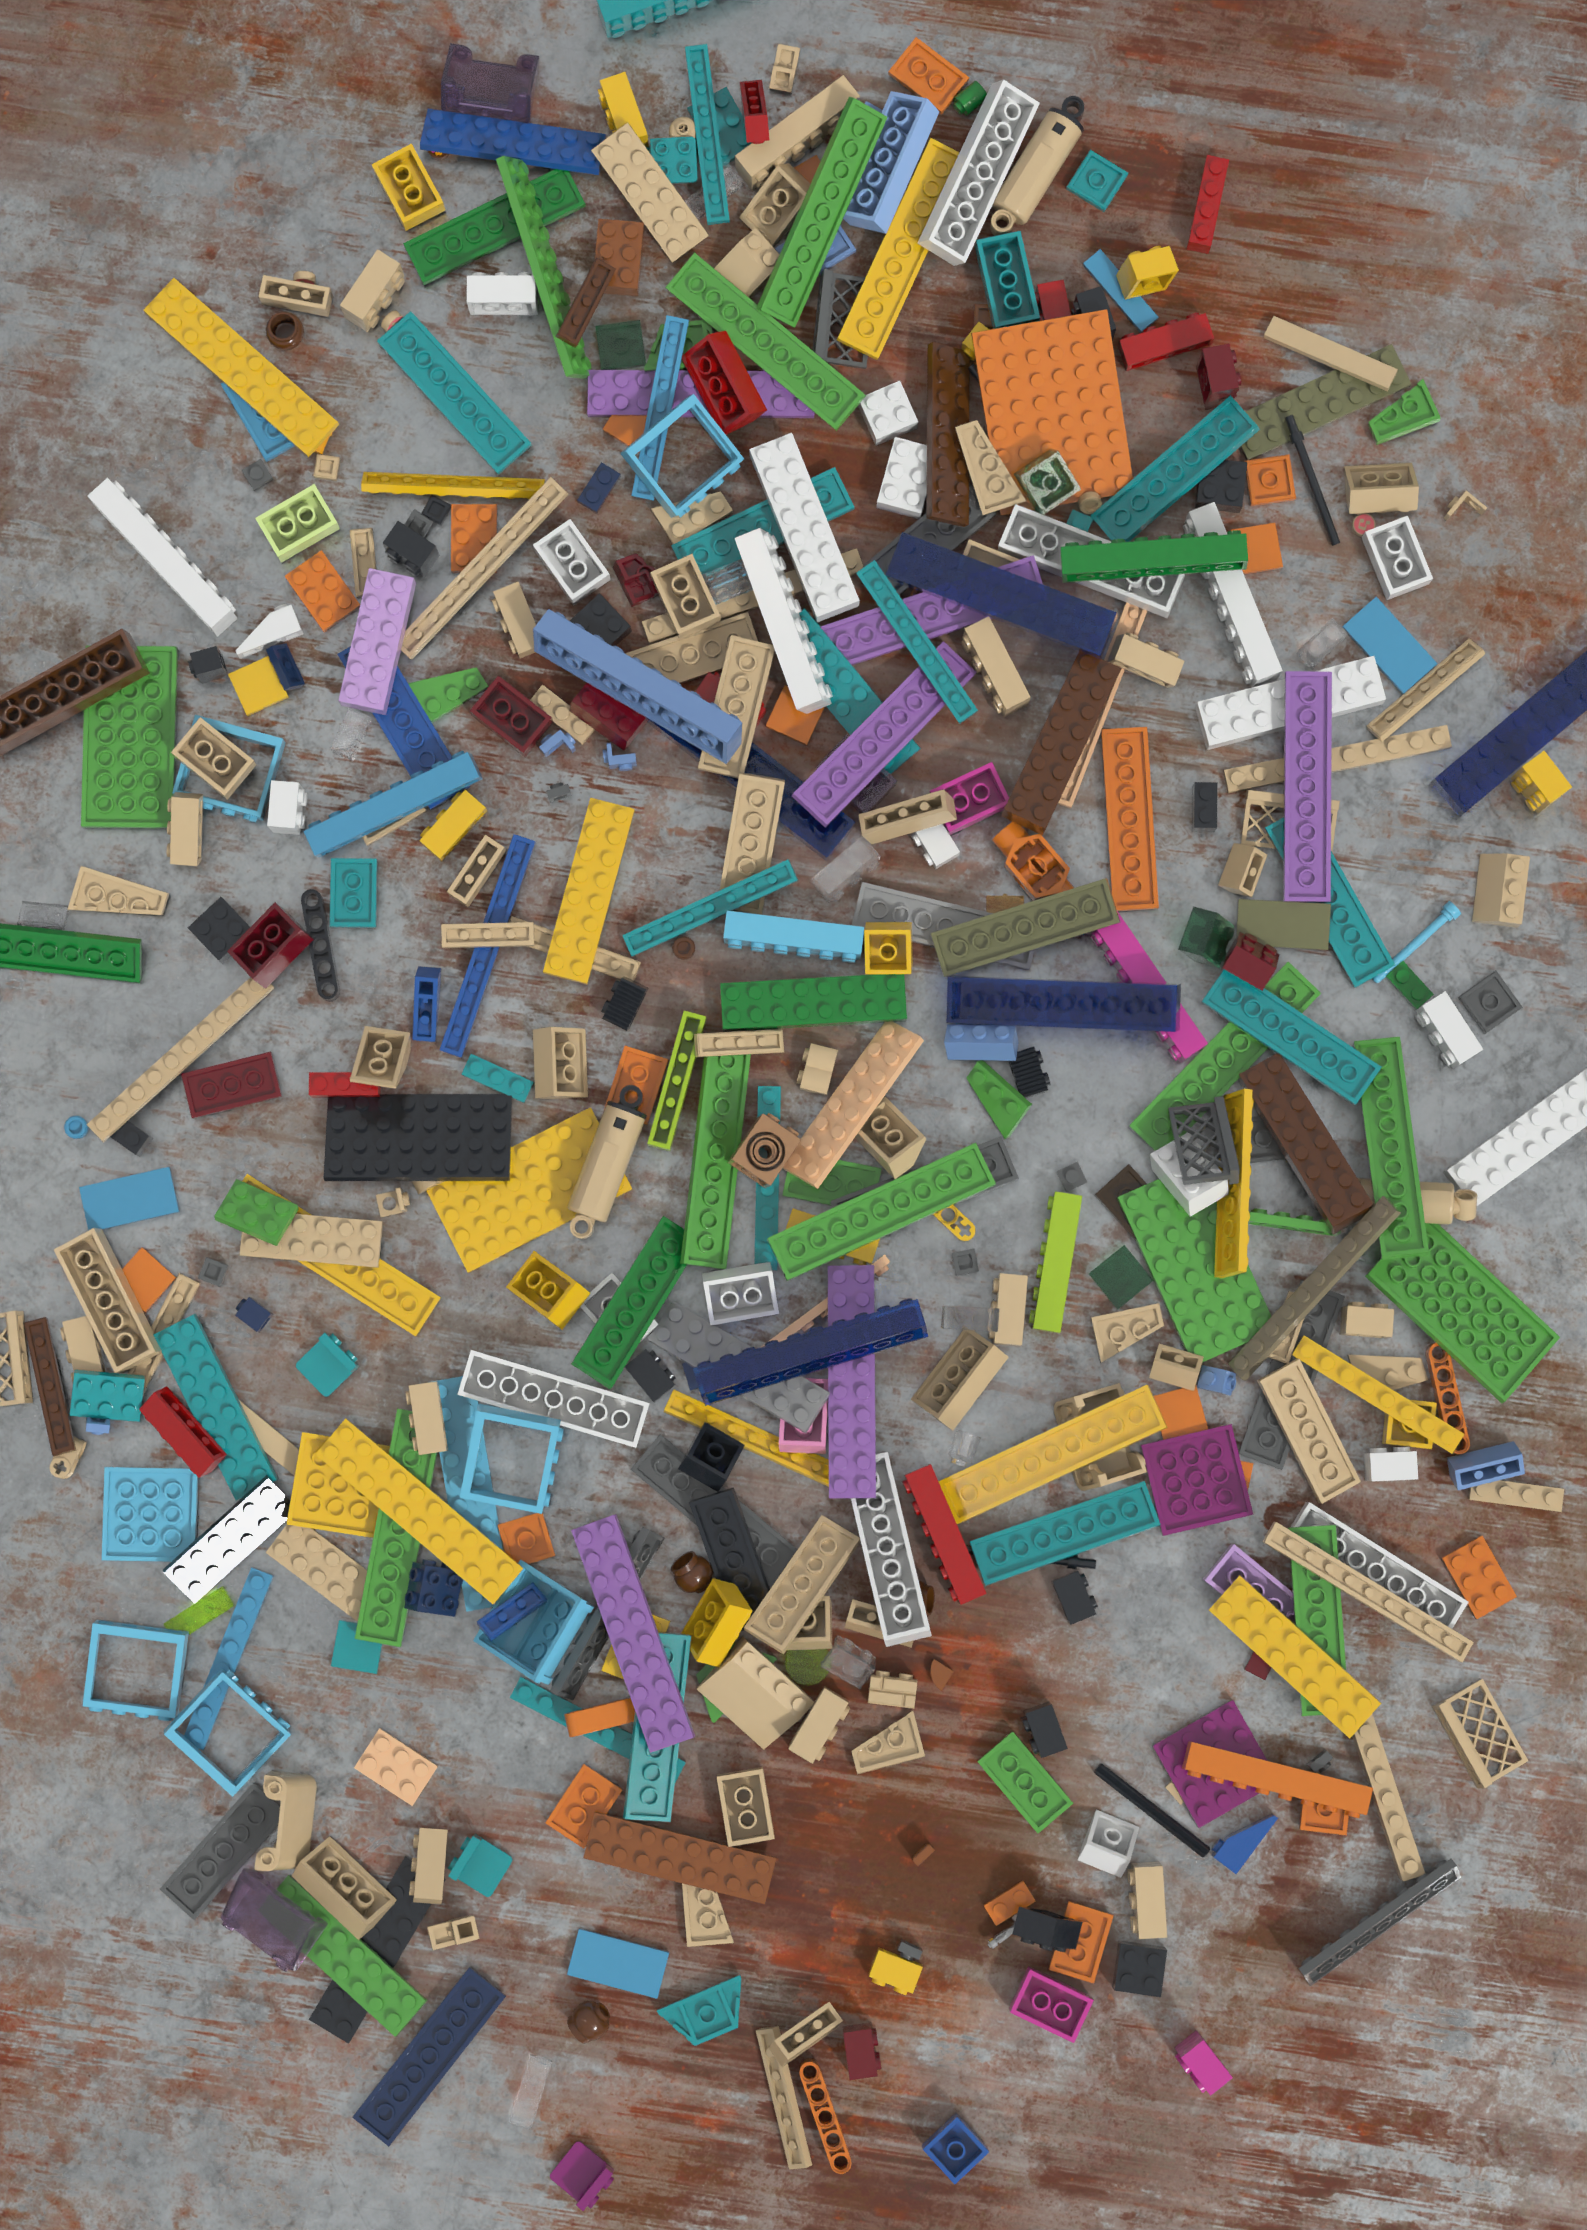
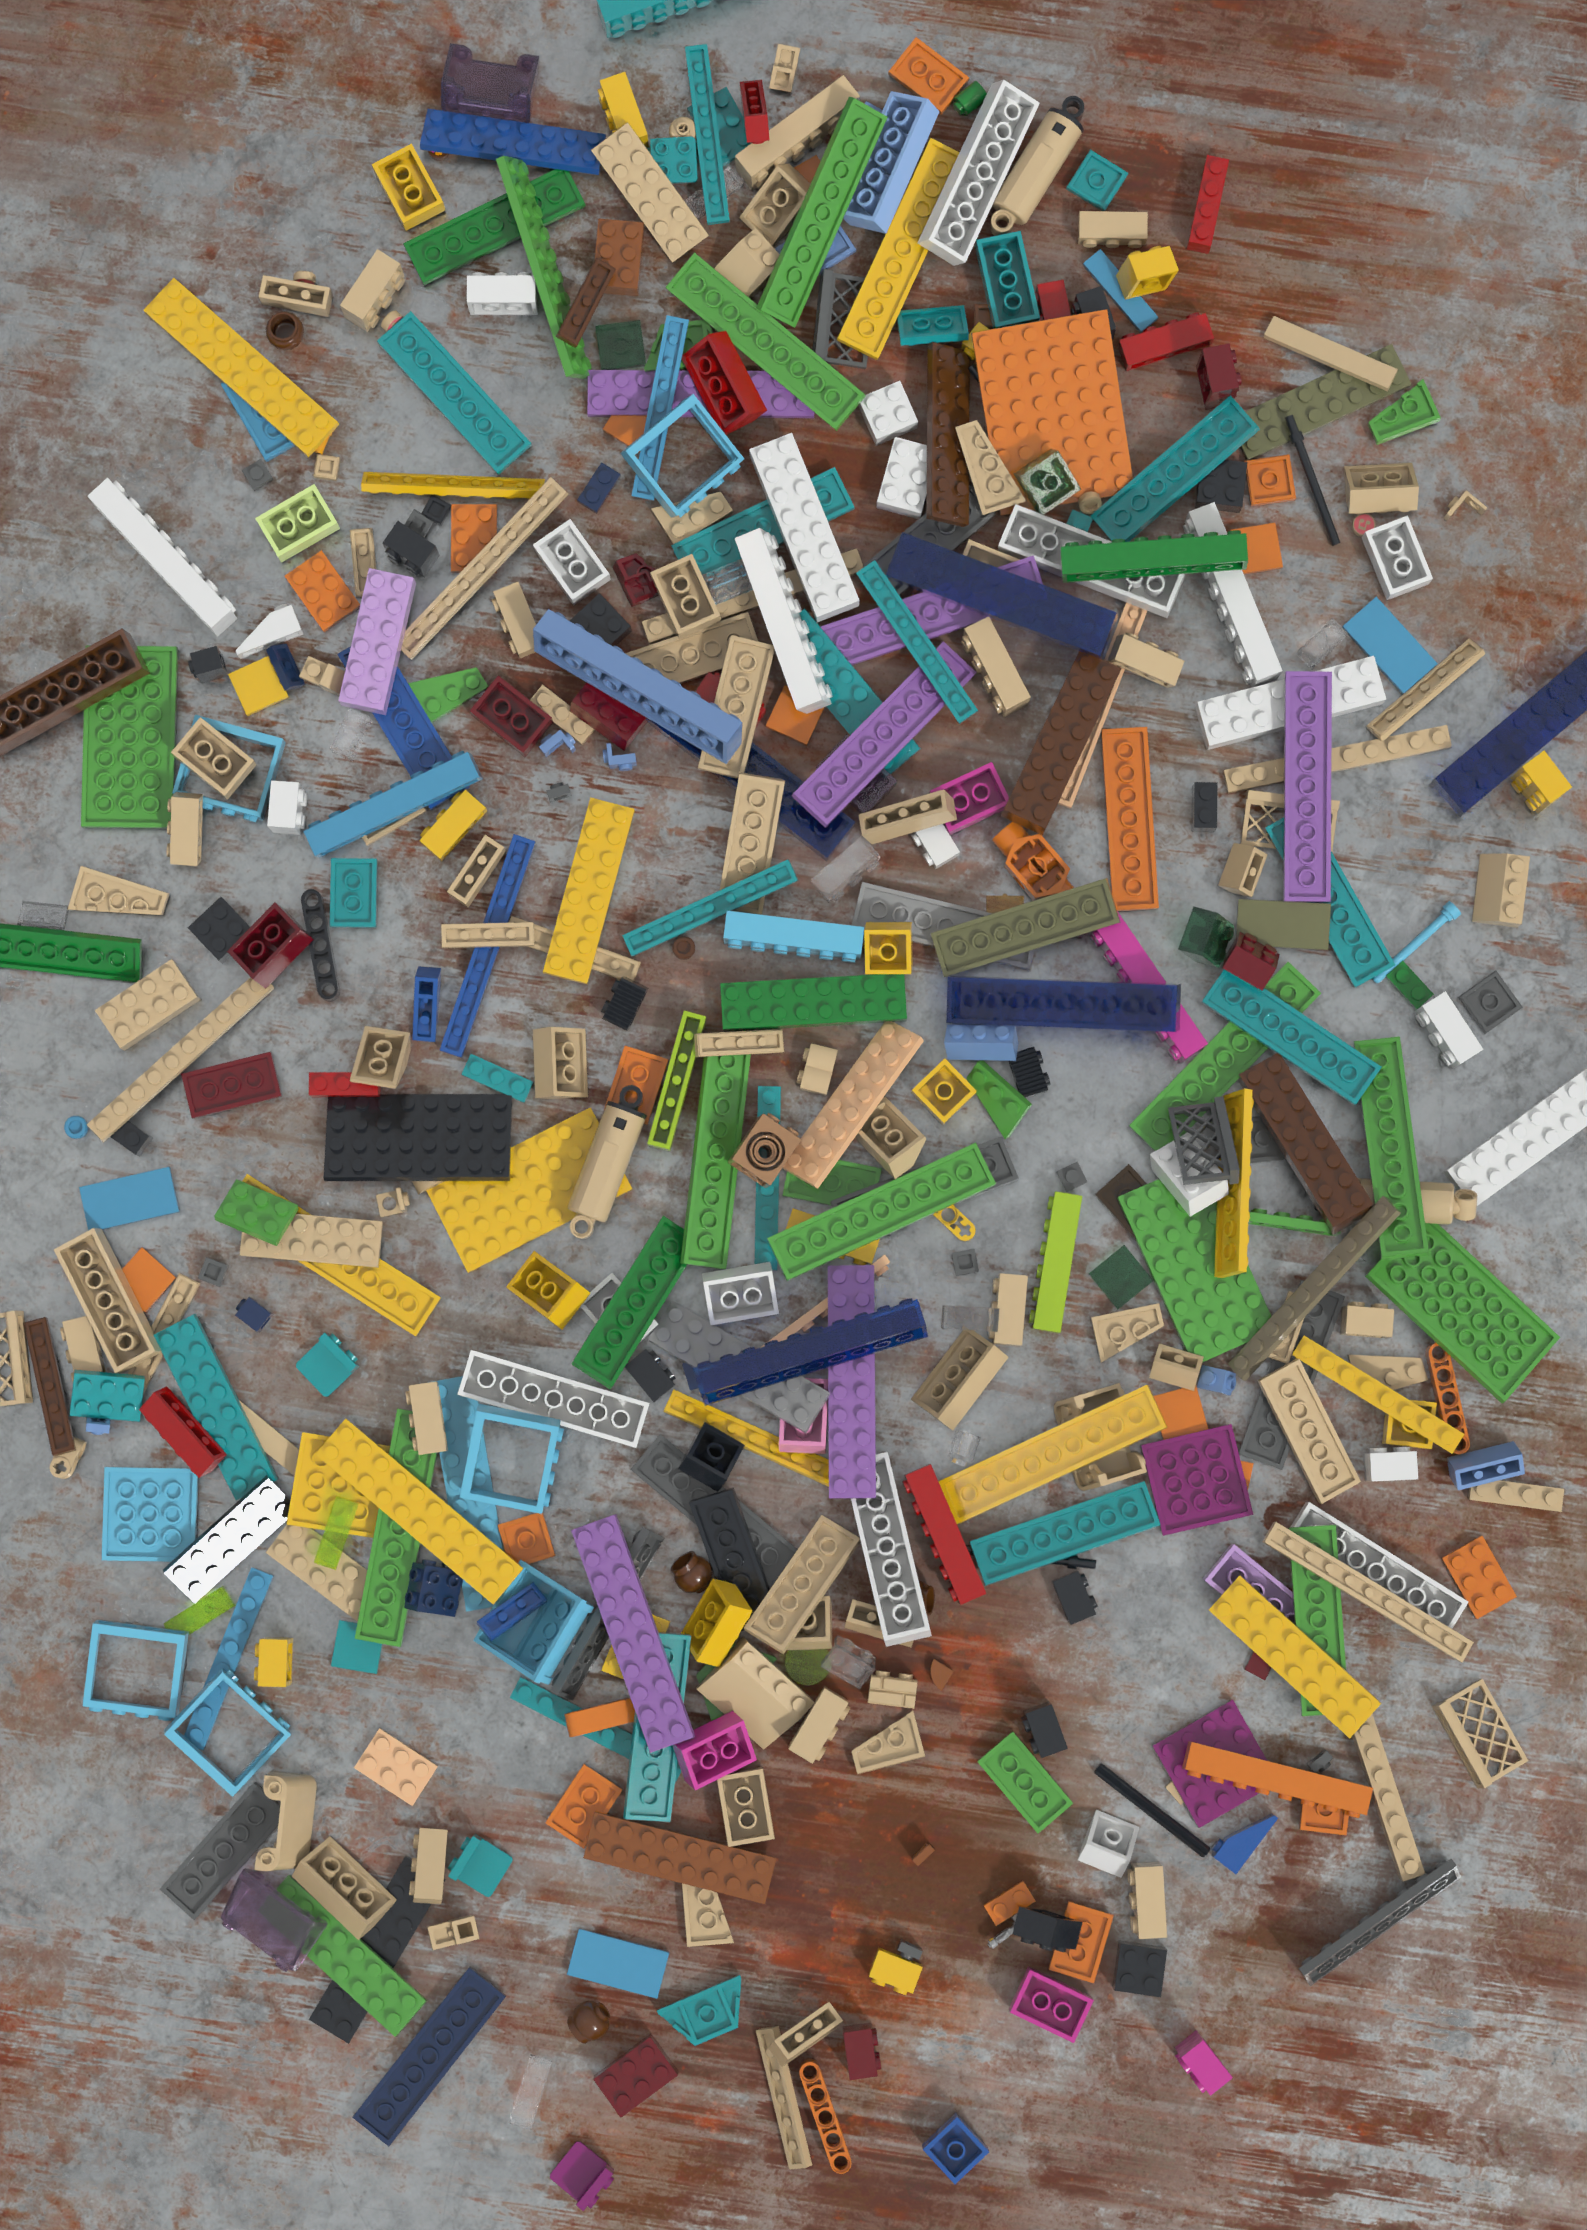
(147, 1005): none -> tan brick
(274, 1662): none -> yellow brick
(323, 675): none -> tan brick
(336, 1532): none -> clear neon green tile
(635, 2075): none -> dark red brick
(715, 1750): none -> dark pink brick
(932, 325): none -> teal plate
(943, 1091): none -> yellow brick
(1112, 228): none -> tan brick

